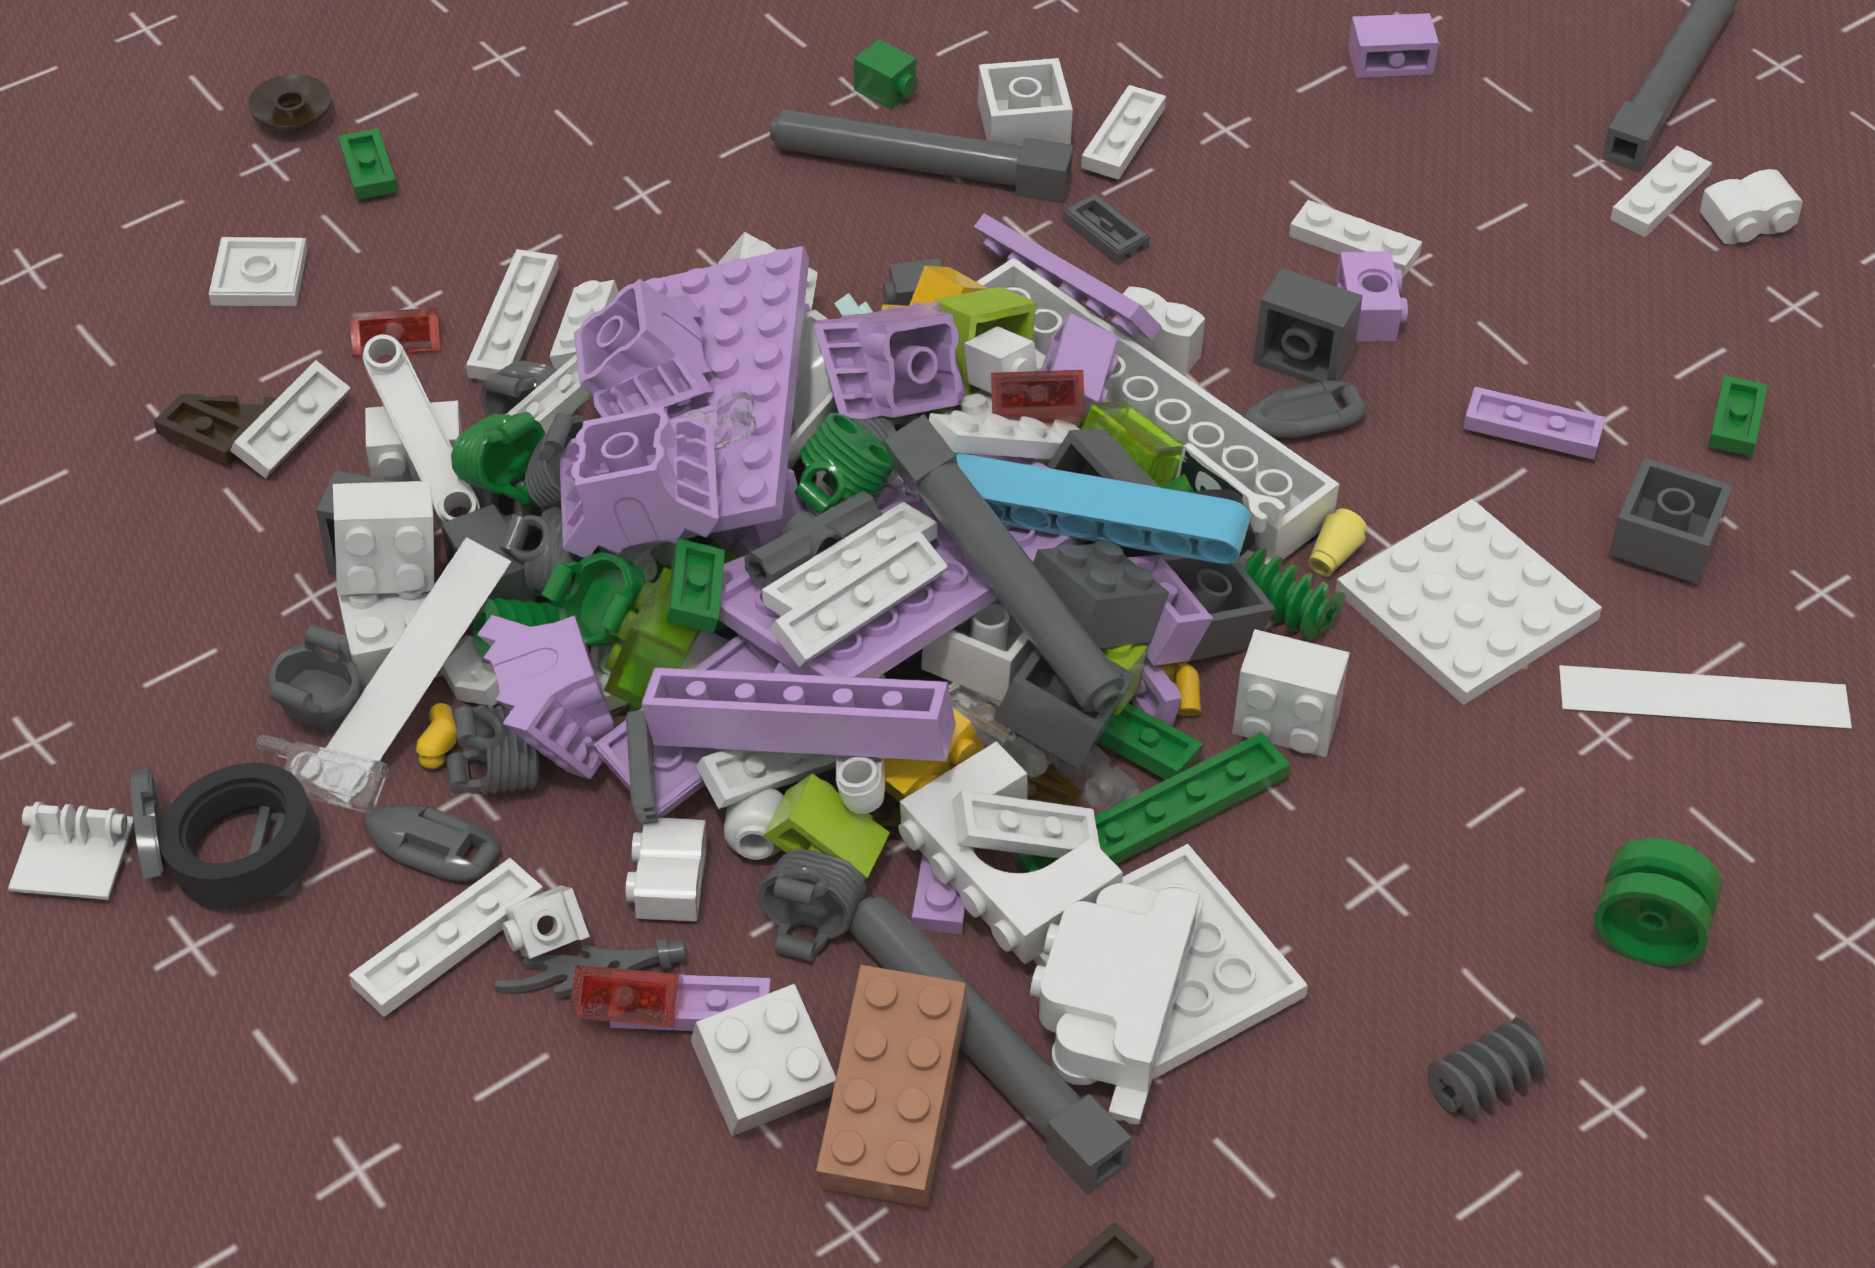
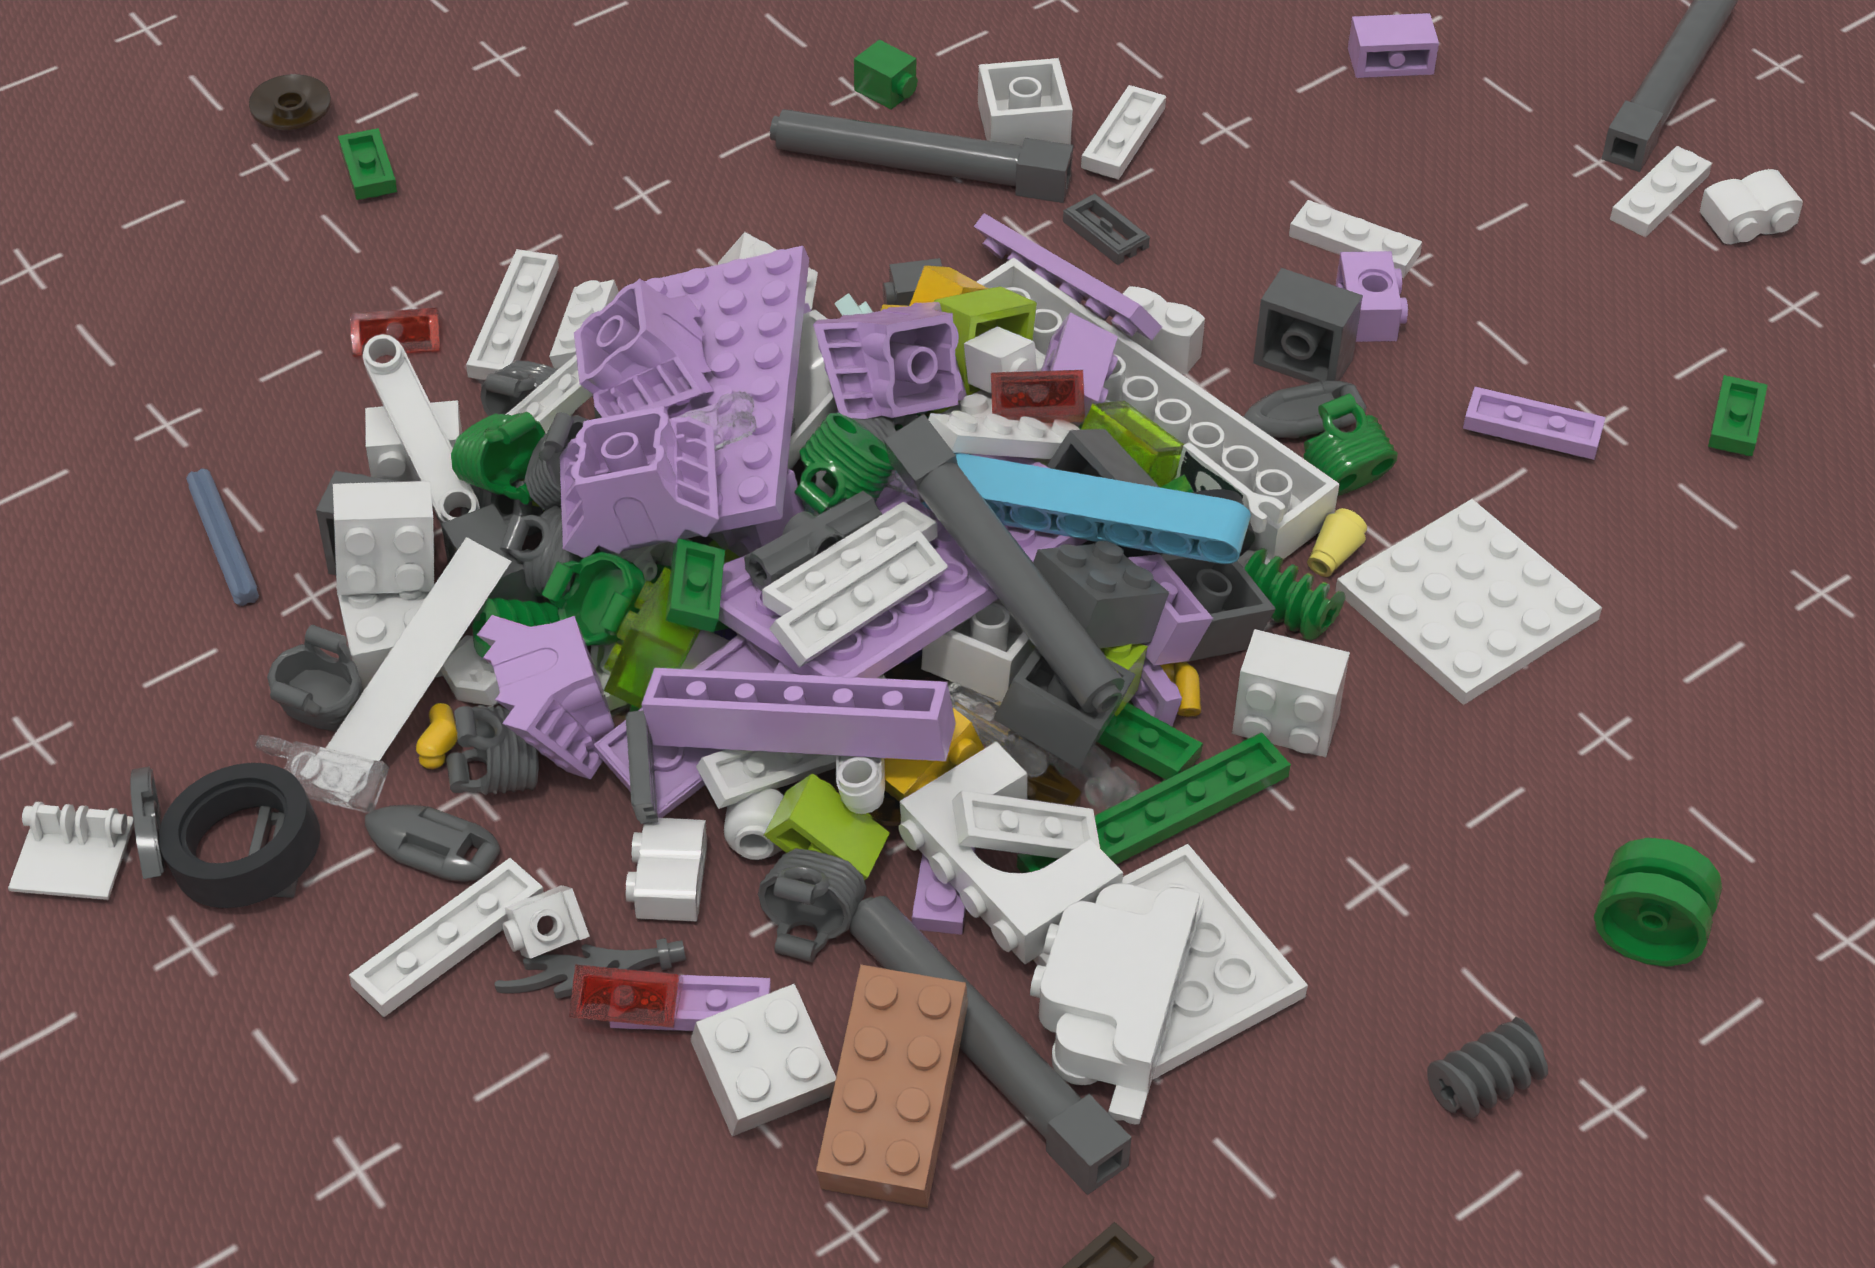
(208, 423): dark brown wing -> none
(222, 537): none -> sand blue axle
(258, 271): white tile -> none
(290, 419): white plate -> none
(1354, 456): none -> green piece
(1670, 520): dark grey brick -> none
(1704, 696): white sticker -> none

